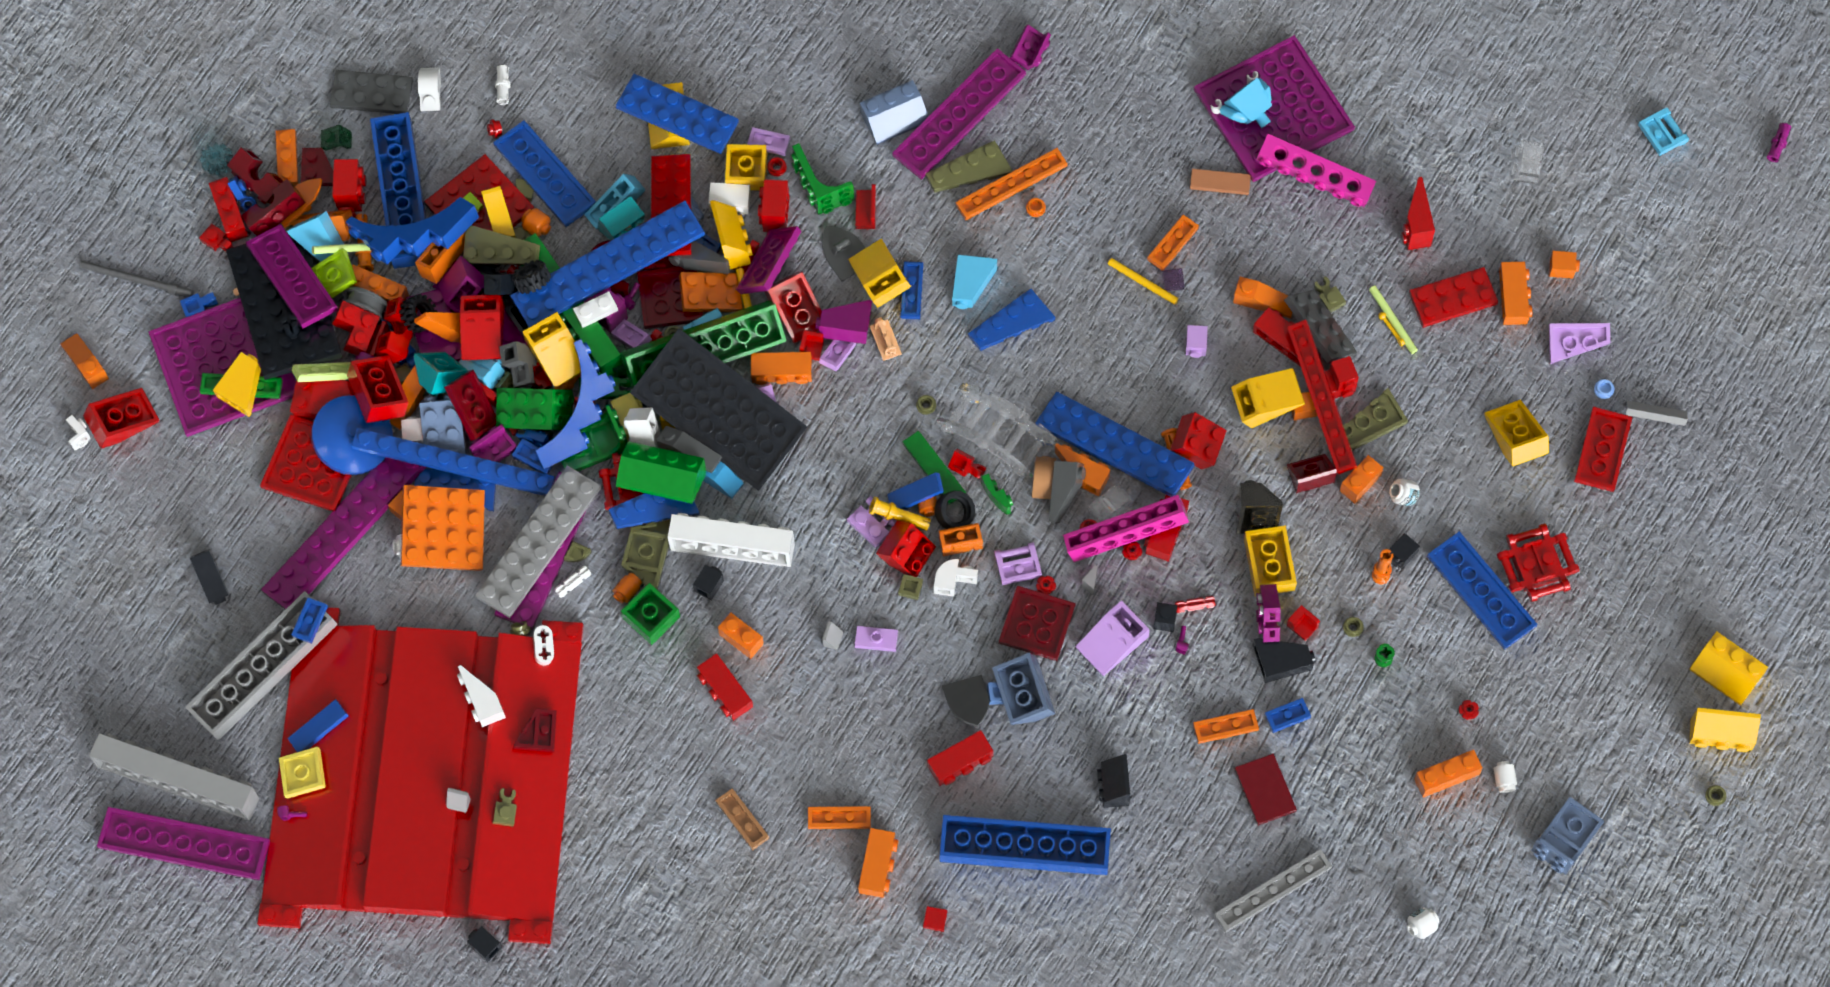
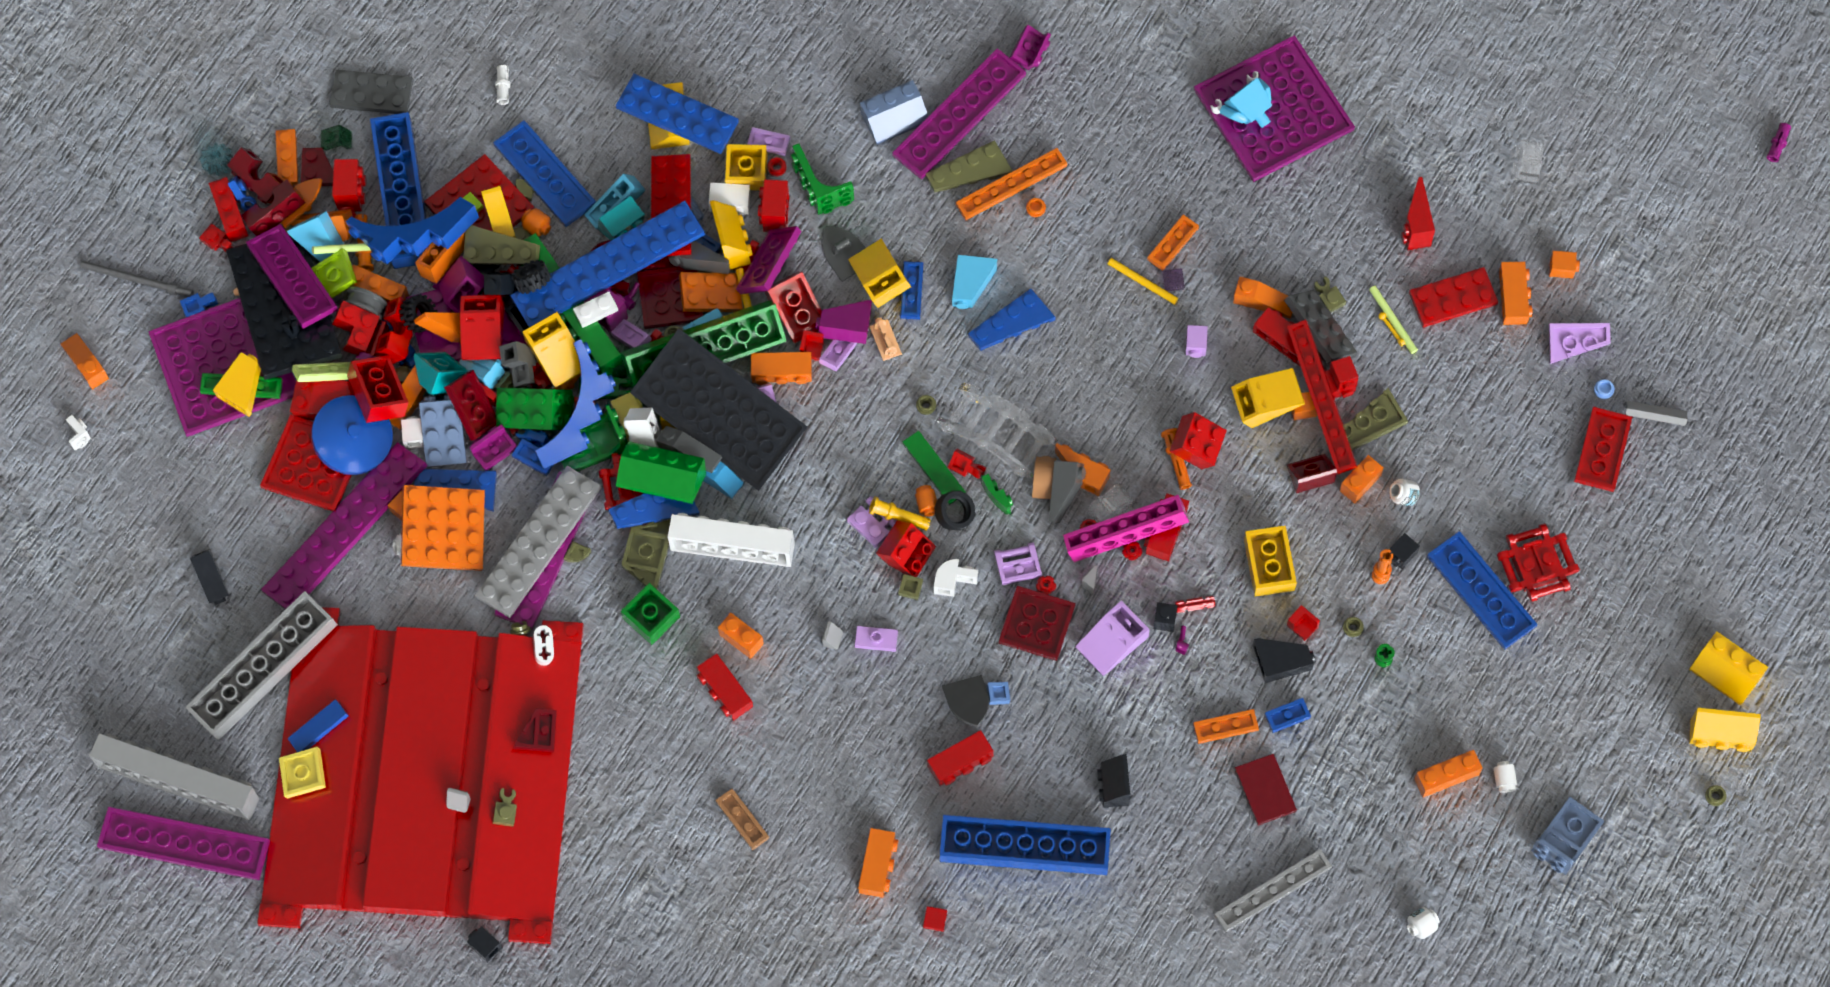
(120, 417): red slope -> none
(285, 814): magenta hand -> none
(309, 620): blue plate -> none
(429, 89): white brick -> none
(452, 462): blue plate -> none
(483, 698): white slope -> none
(494, 128): red plate -> none
(572, 581): white axle -> none
(627, 588): orange brick -> none
(708, 582): black brick -> none
(839, 817): orange plate -> none
(866, 208): red panel -> none
(917, 491): blue tile -> none
(960, 539): orange brick -> none
(1023, 689): sand blue slope -> none
(1115, 444): blue plate -> none
(1220, 181): nougat tile -> none
(1256, 508): clear smoke slope -> none
(1268, 603): magenta piece -> none
(1326, 168): dark pink brick -> none
(1469, 714): red plate -> none
(1517, 432): yellow slope -> none
(1658, 133): medium azure plate -> none

